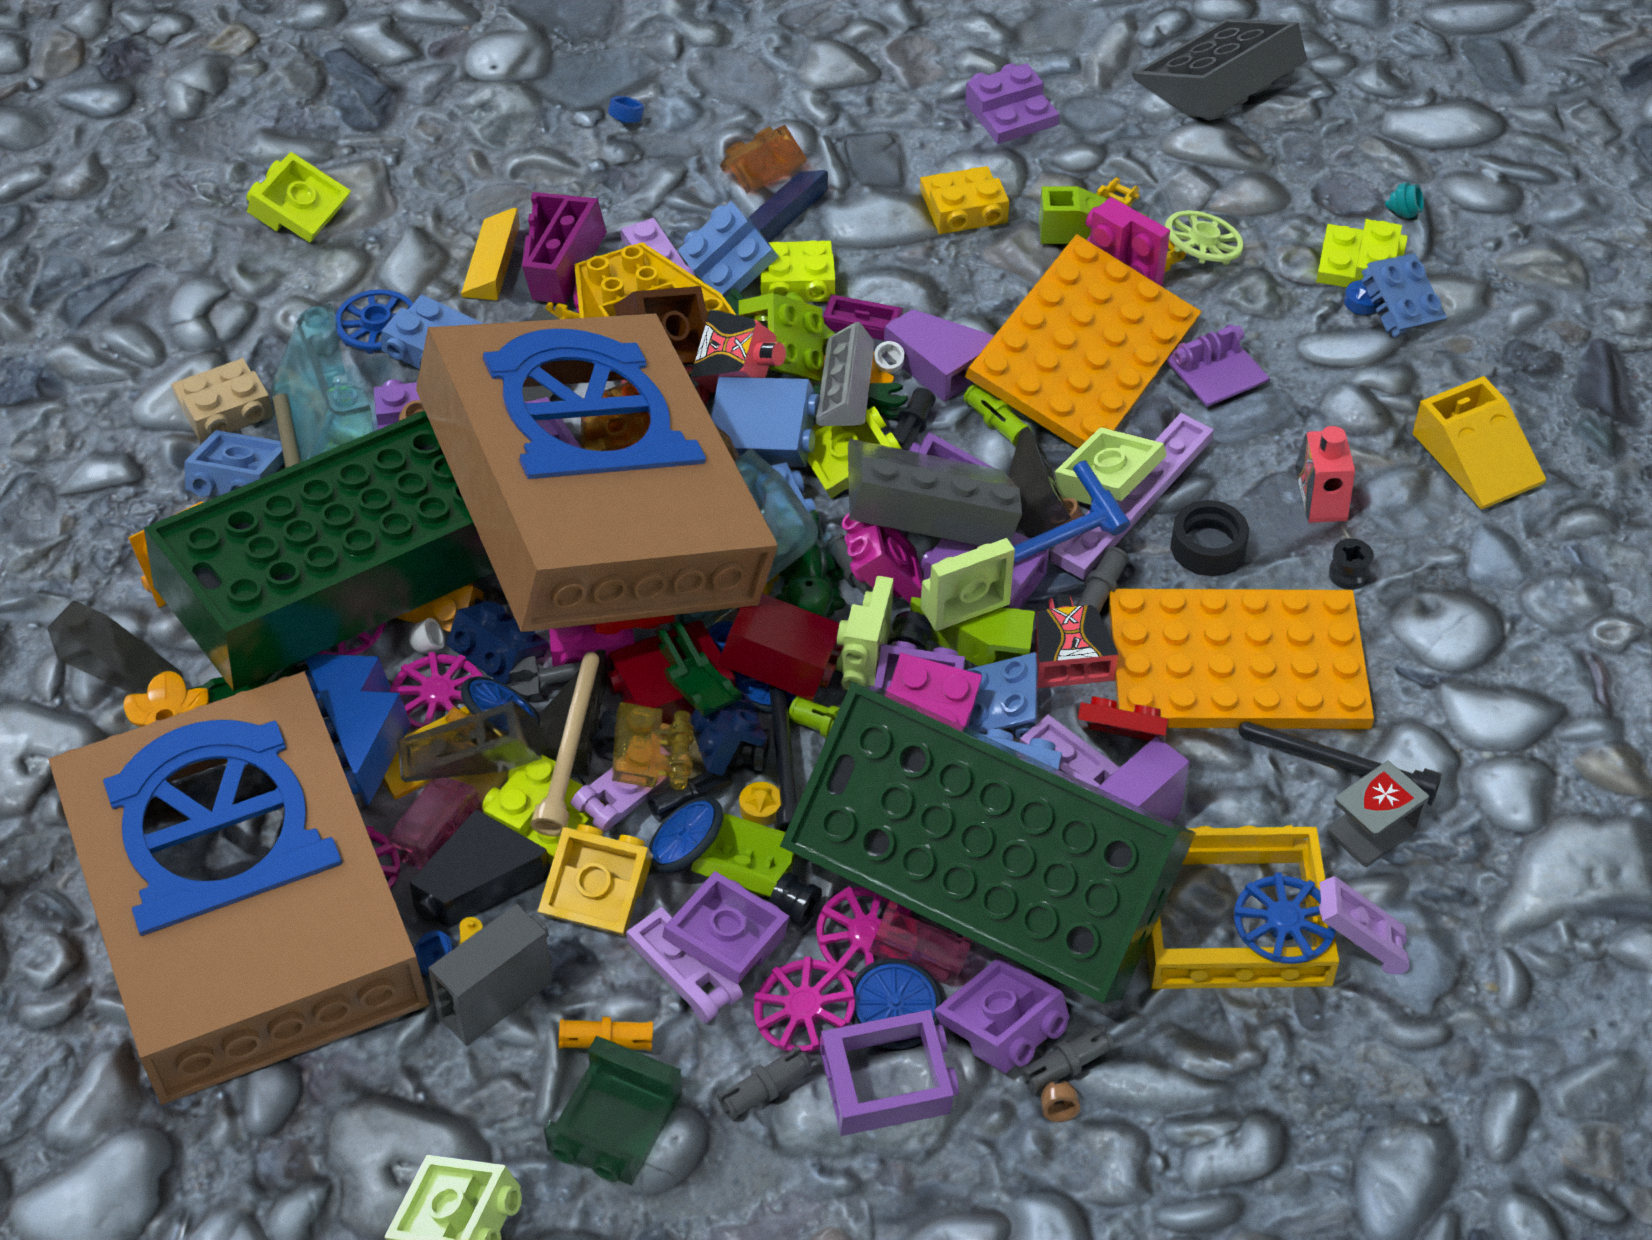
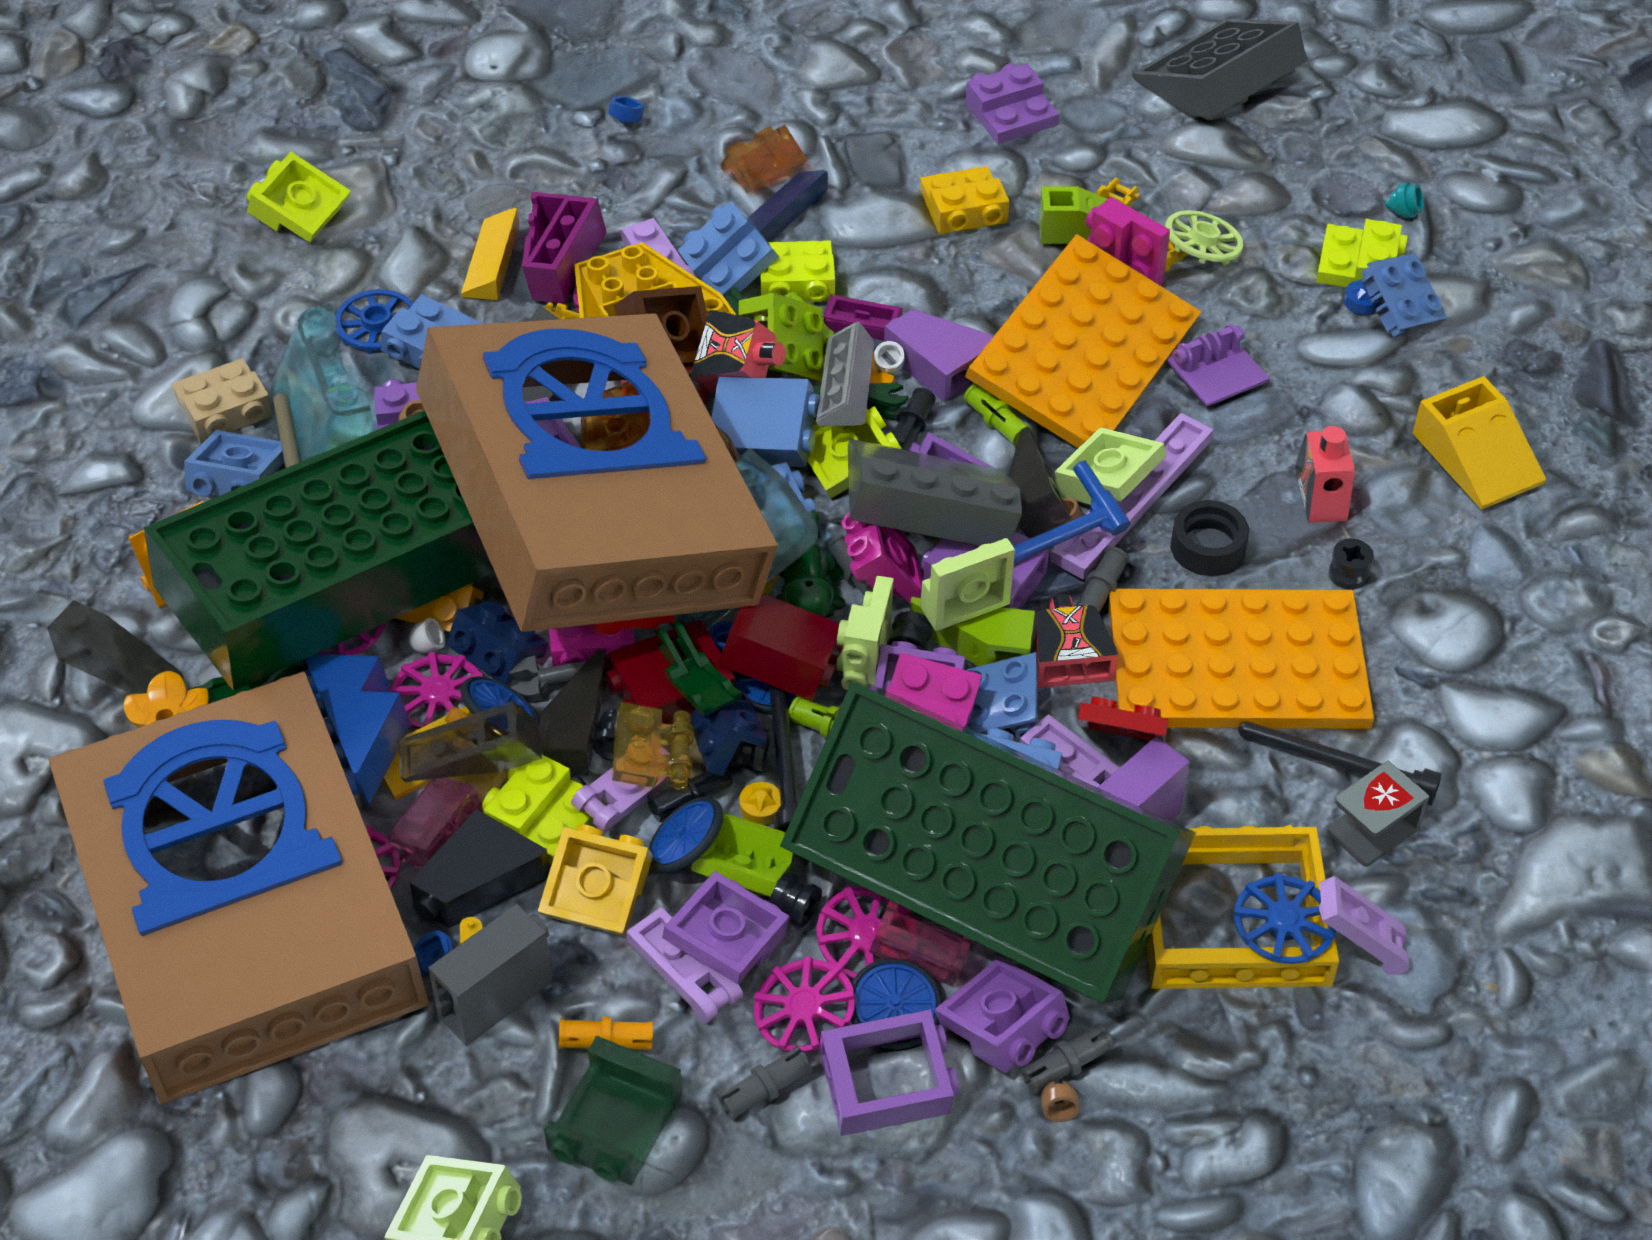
(551, 813): tan piece -> none

